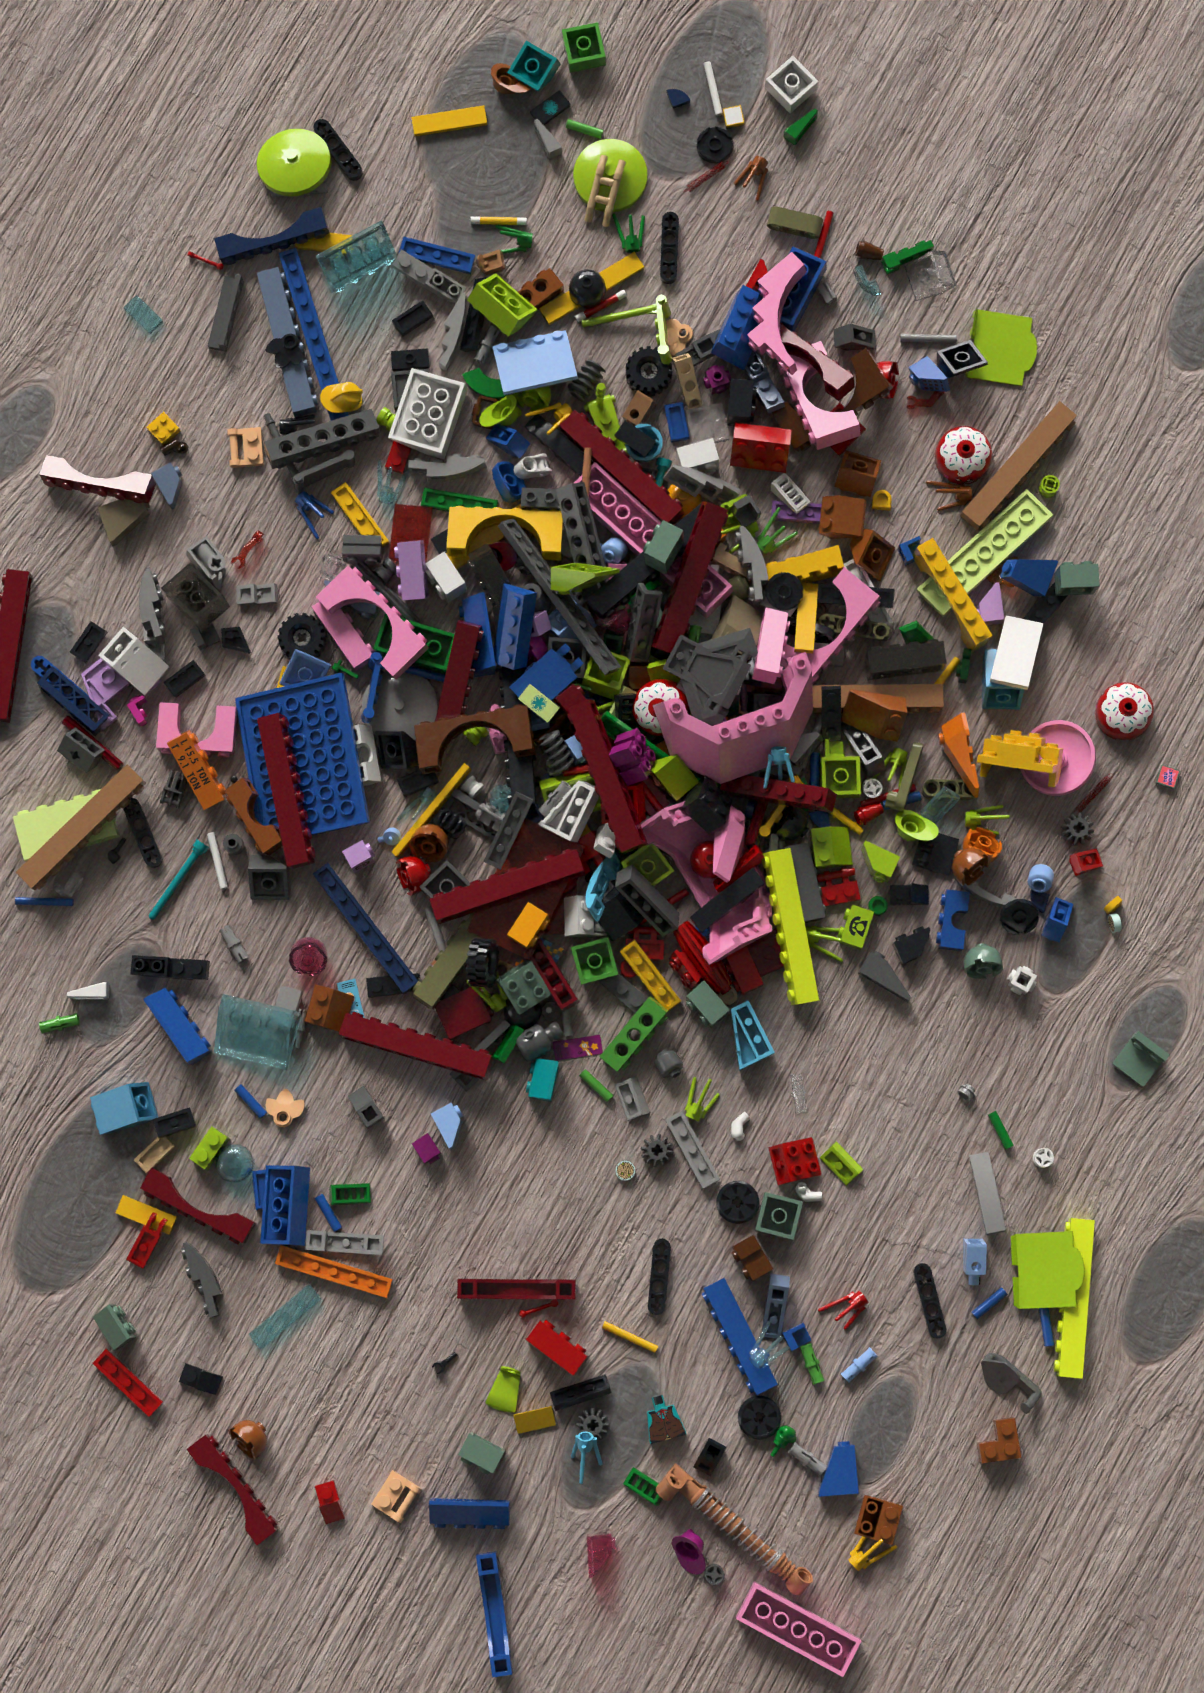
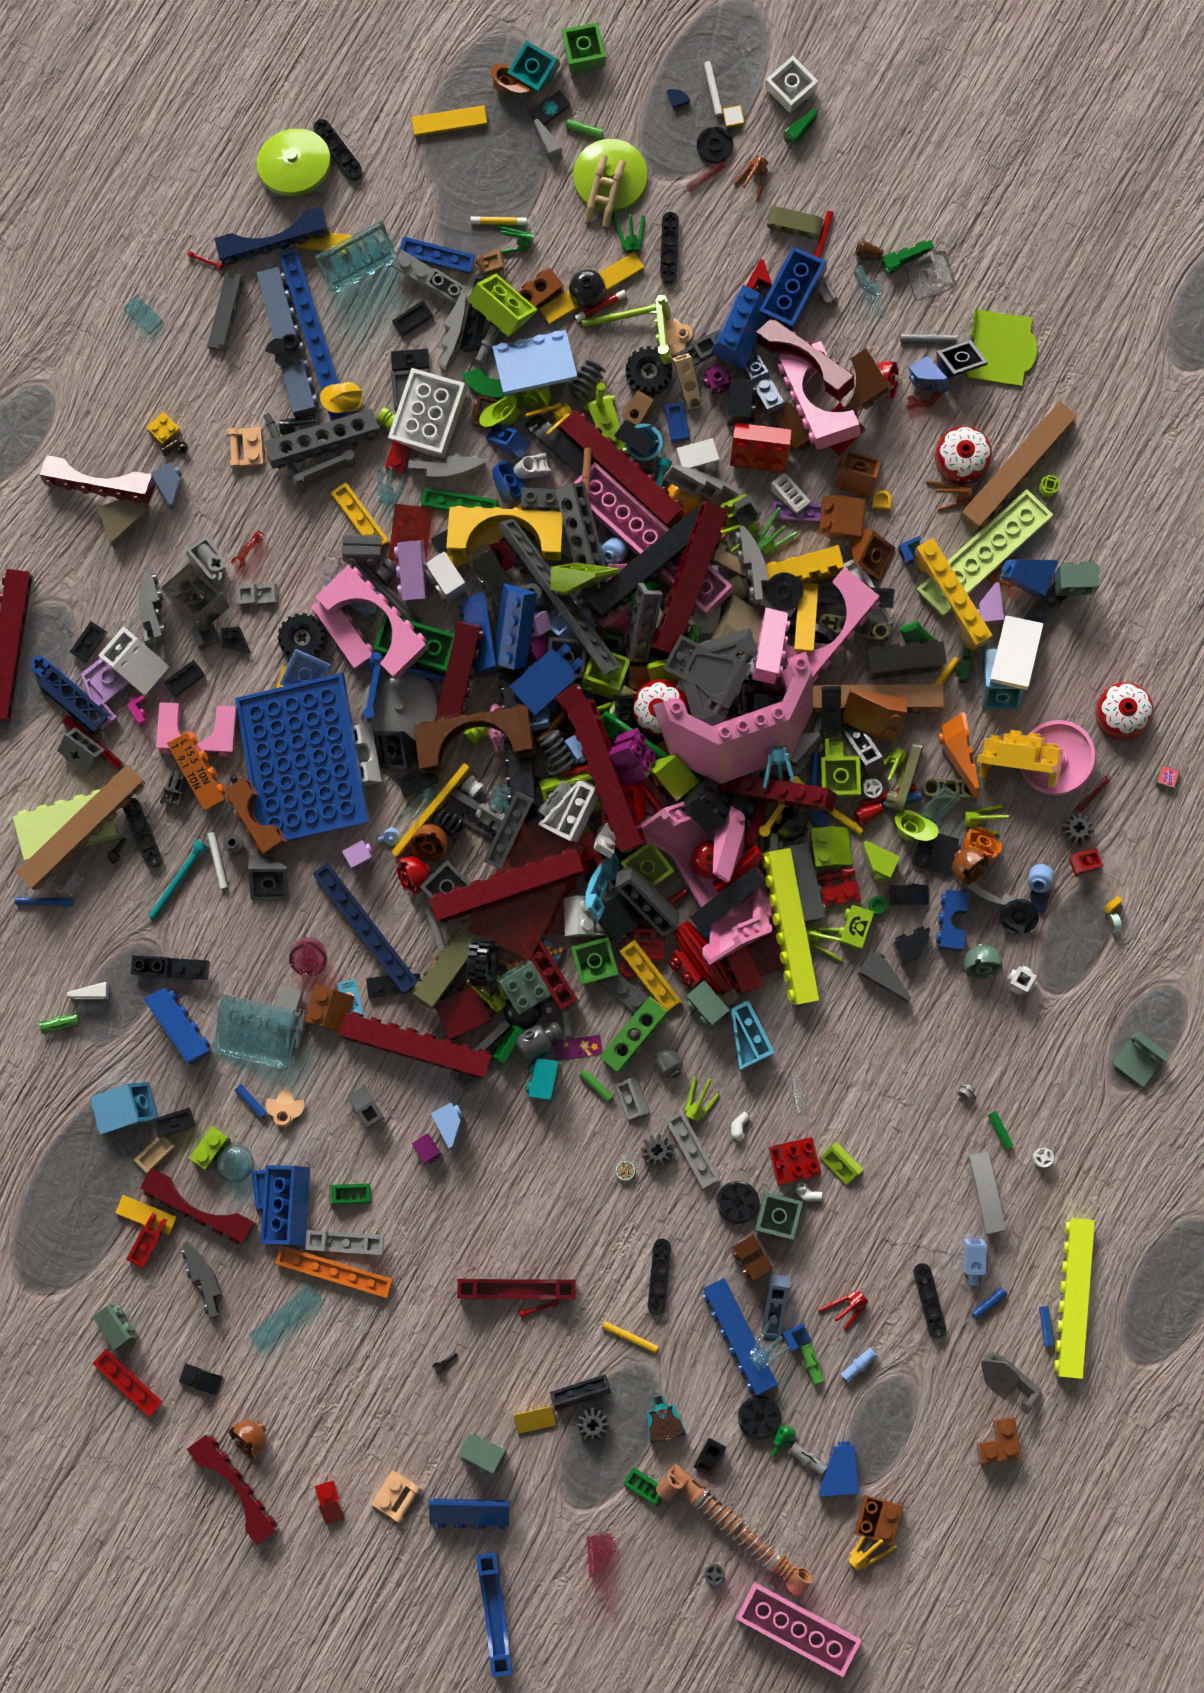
(233, 944): light grey pin -> none
(286, 790): dark red brick -> none
(307, 502): blue plant -> none
(328, 1212): blue piece -> none
(336, 667): green piece -> none
(505, 1390): lime piece -> none
(528, 926): light orange brick -> none
(539, 703): yellowish green tile -> none
(557, 1346): red brick -> none
(585, 1442): medium azure plant -> none
(663, 546): sand green brick -> none
(689, 1552): magenta piece -> none
(707, 423): clear plate -> none
(775, 289): bright pink arch -> none
(854, 338): dark grey slope -> none
(1047, 1270): lime piece -> none
(1057, 920): blue slope -> none

